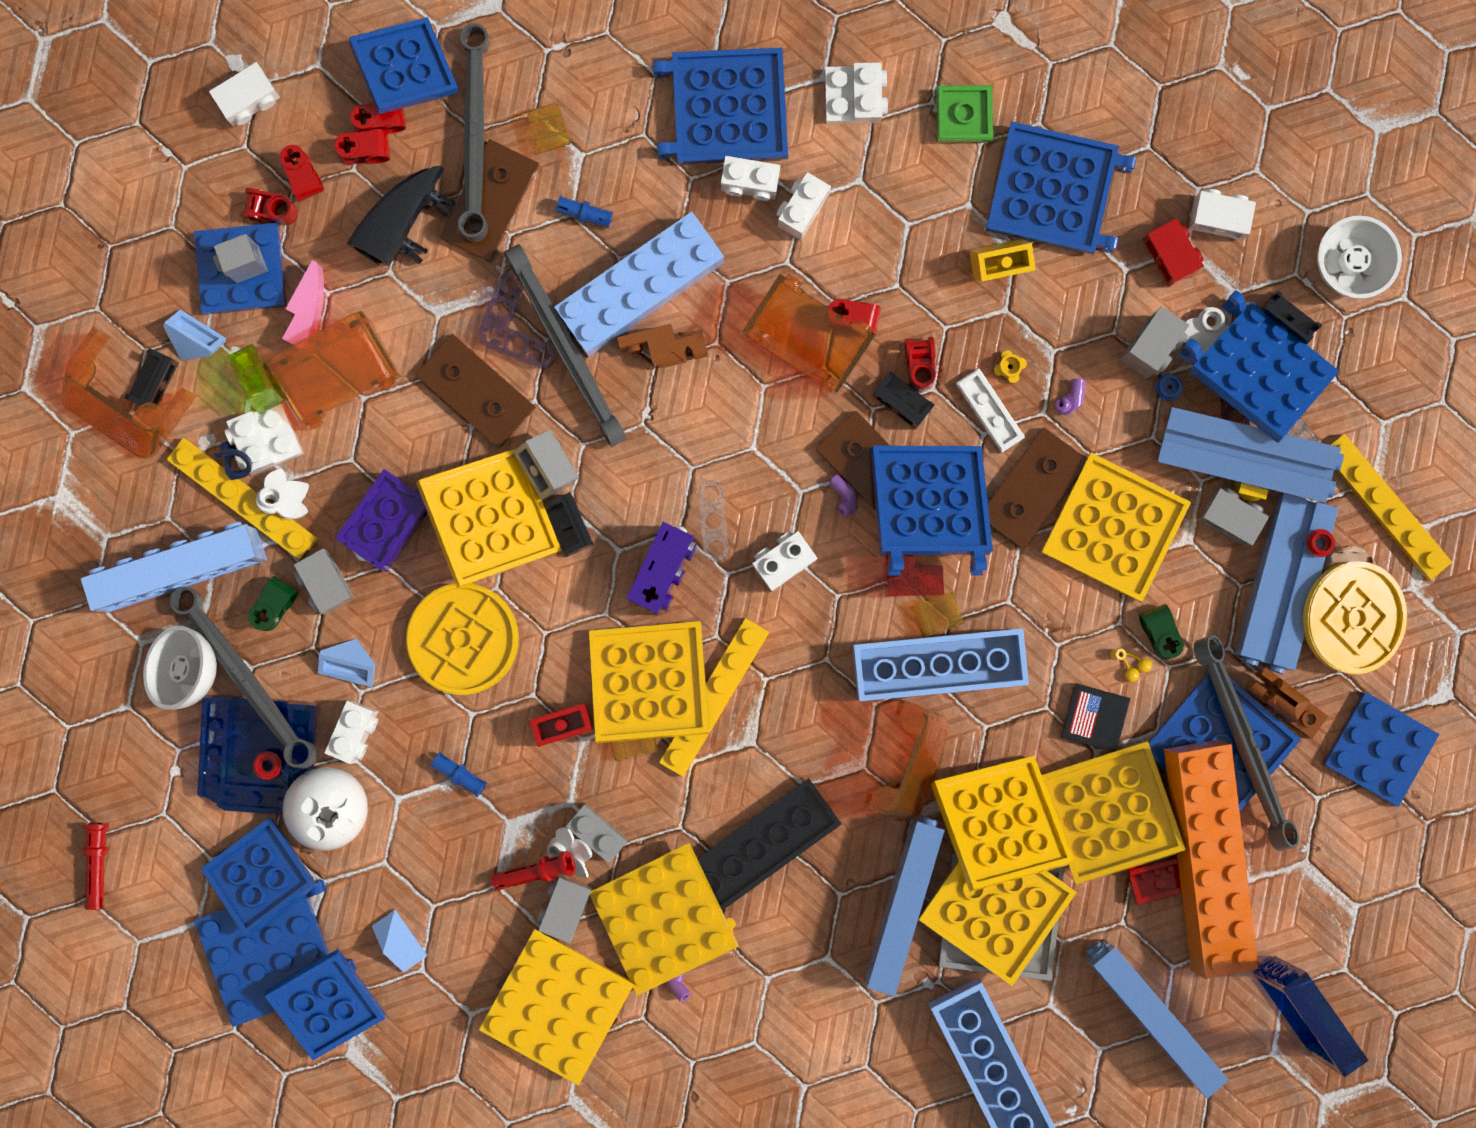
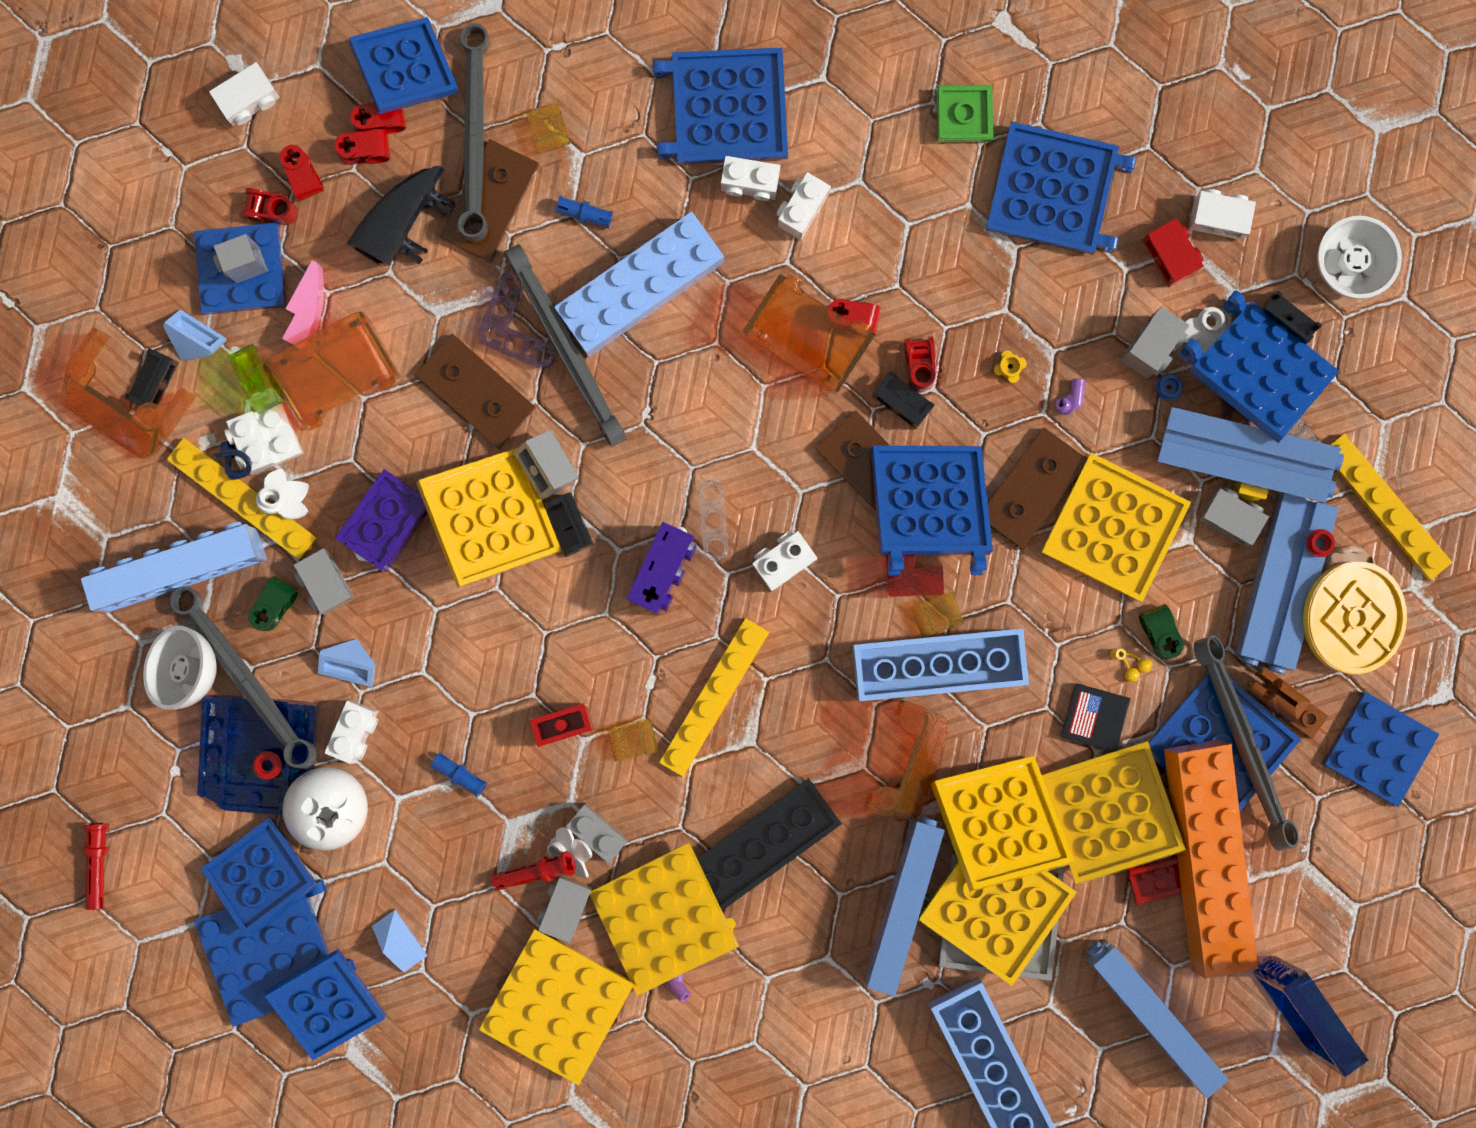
(462, 639): yellow plate -> none
(648, 682): yellow plate -> none
(664, 346): dark orange plate -> none
(847, 493): medium lavender arm -> none
(855, 94): white plate -> none
(989, 410): white tile -> none
(1002, 260): yellow brick -> none

